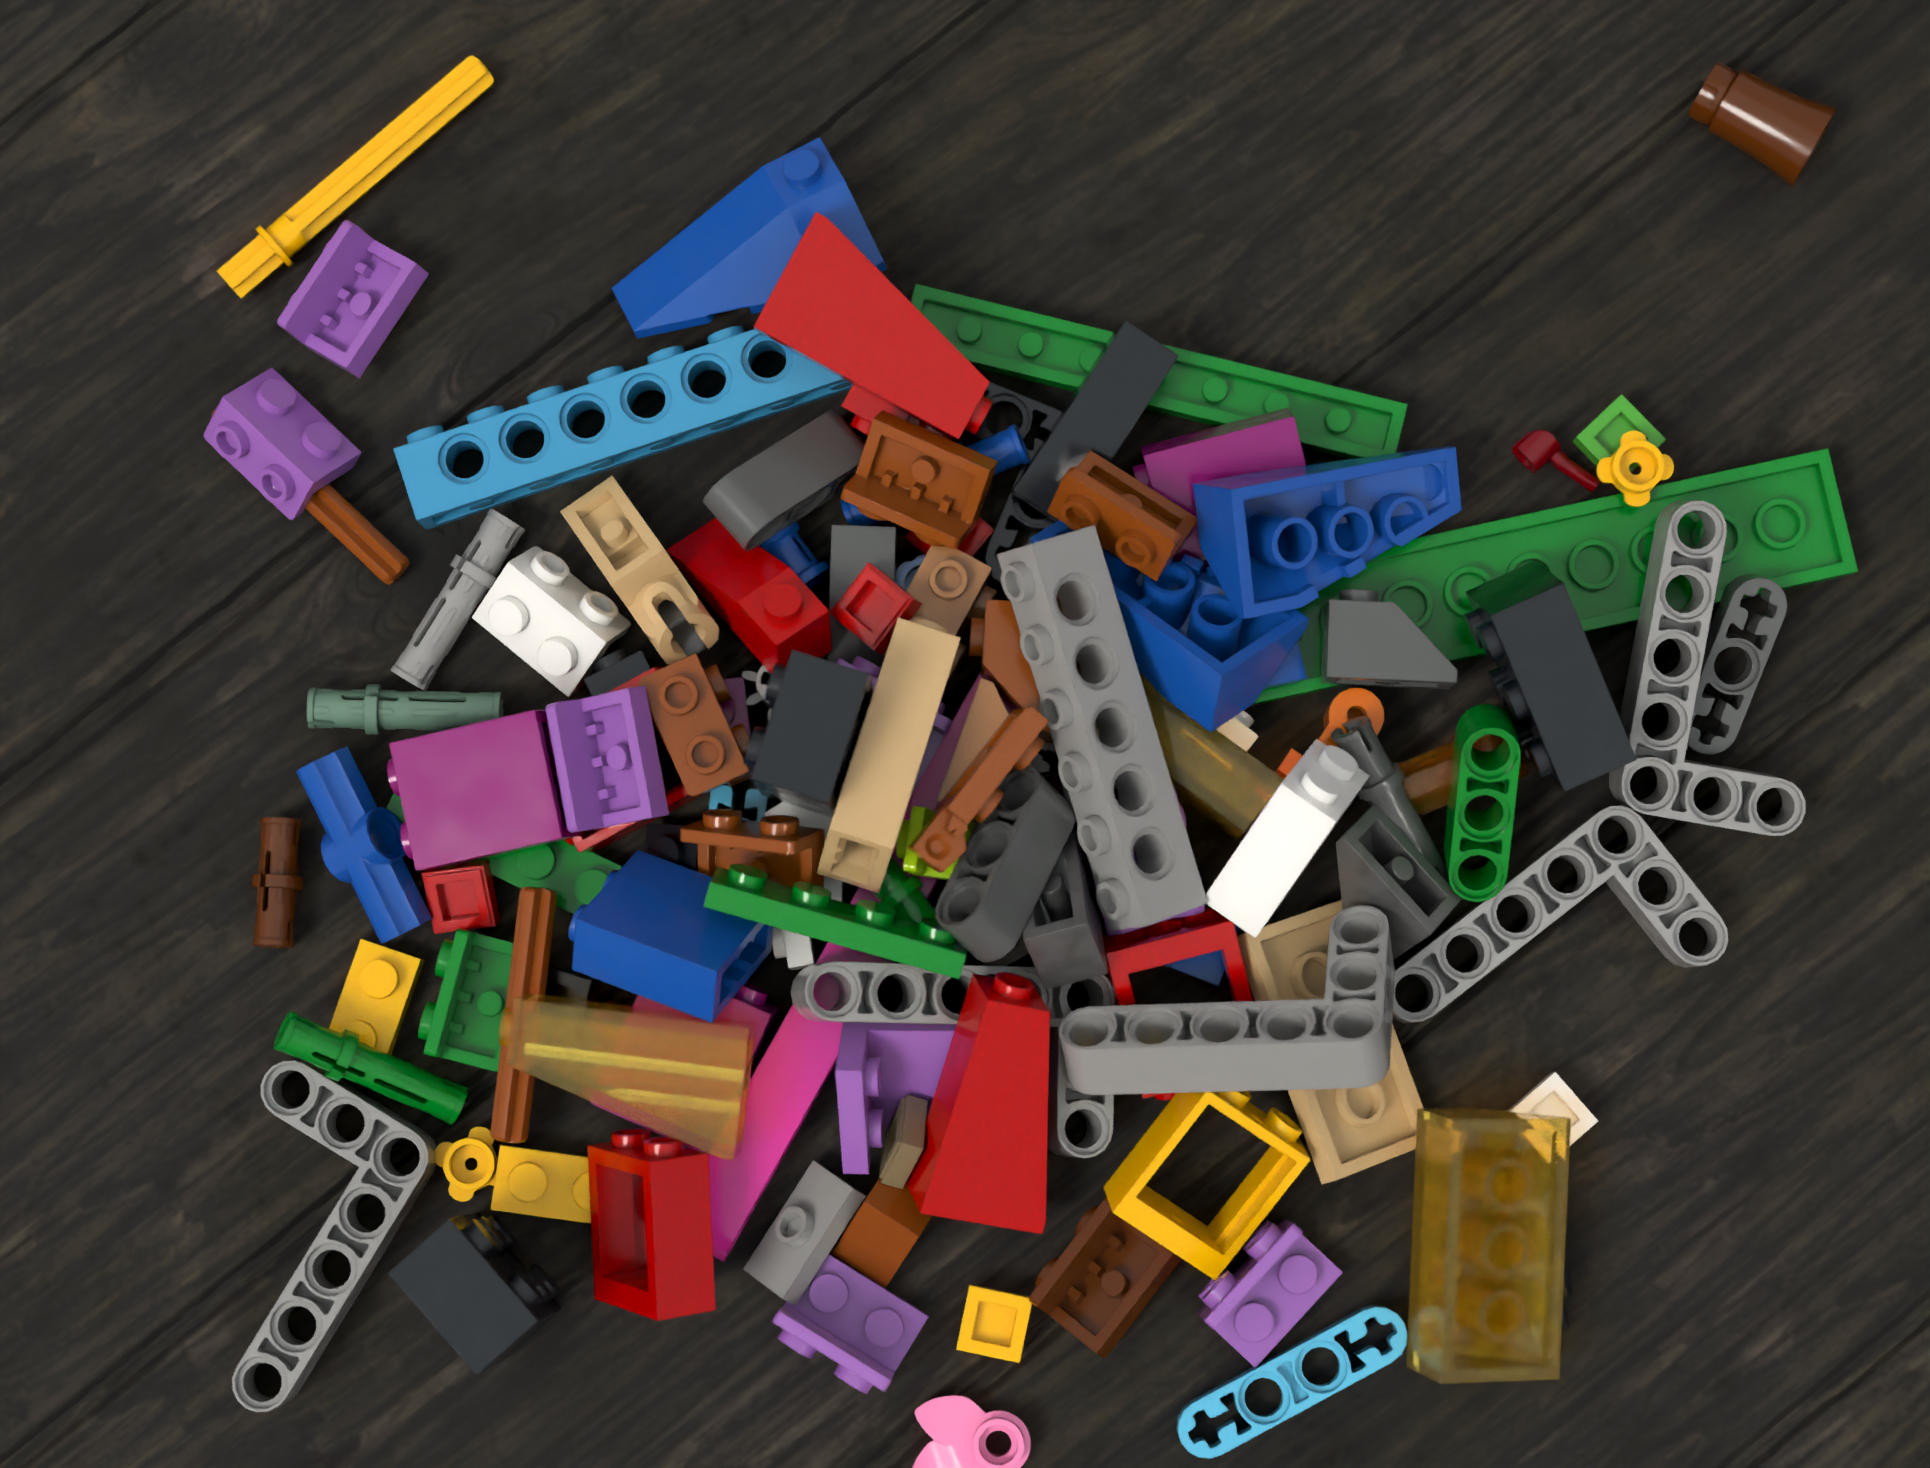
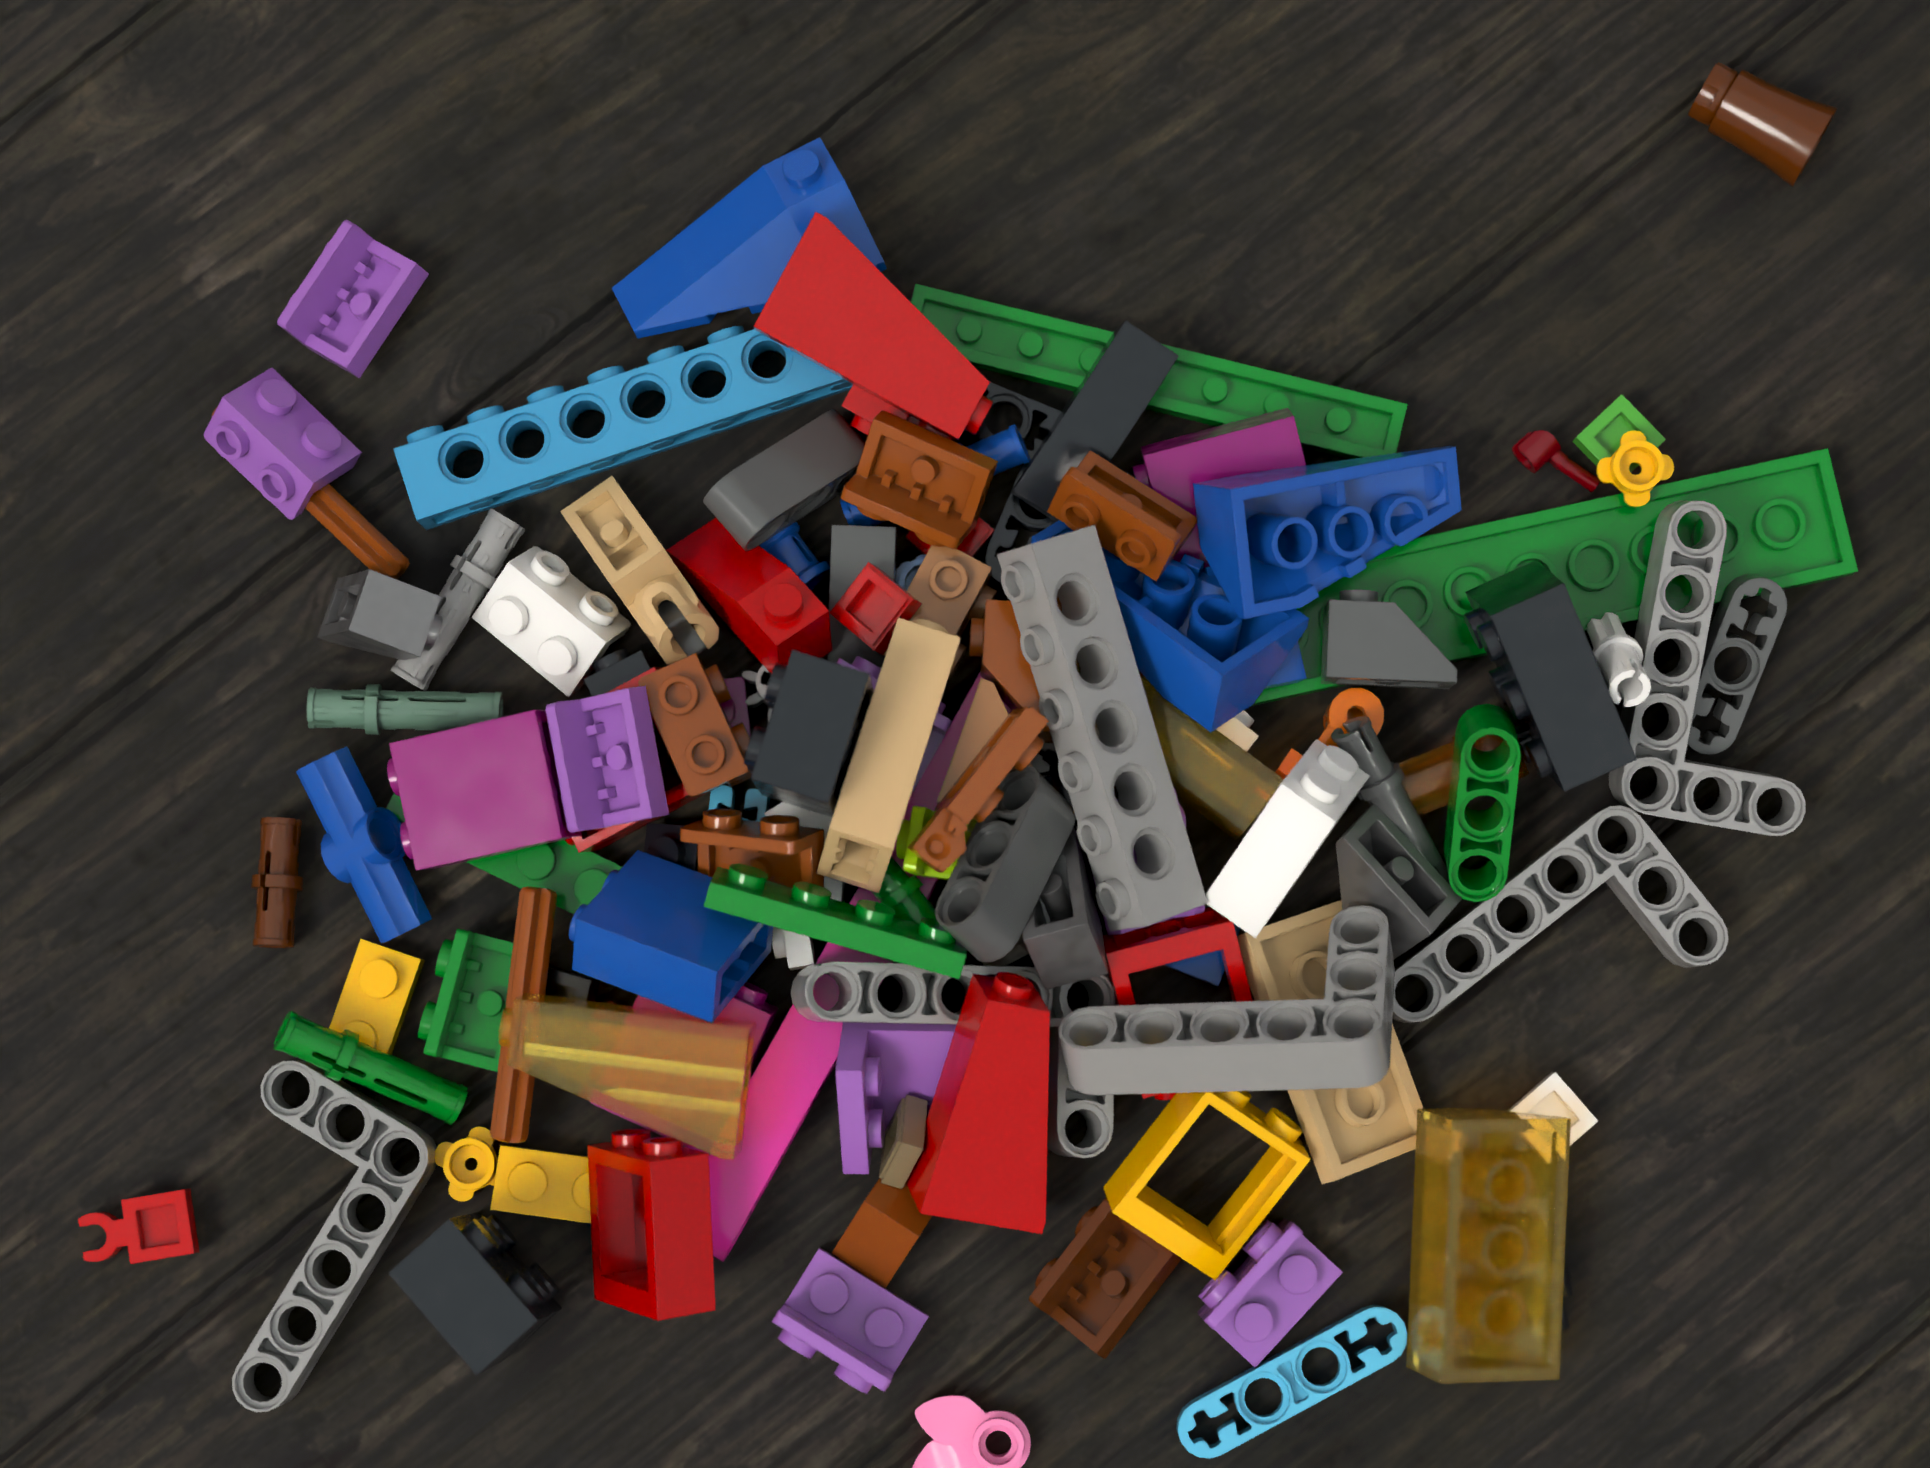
(151, 1228): none -> red plate
(355, 176): yellow axle -> none
(381, 616): none -> flat silver slope
(461, 896): red tile -> none
(804, 1232): light grey plate -> none
(994, 1323): yellow plate -> none
(1619, 660): none -> white axle

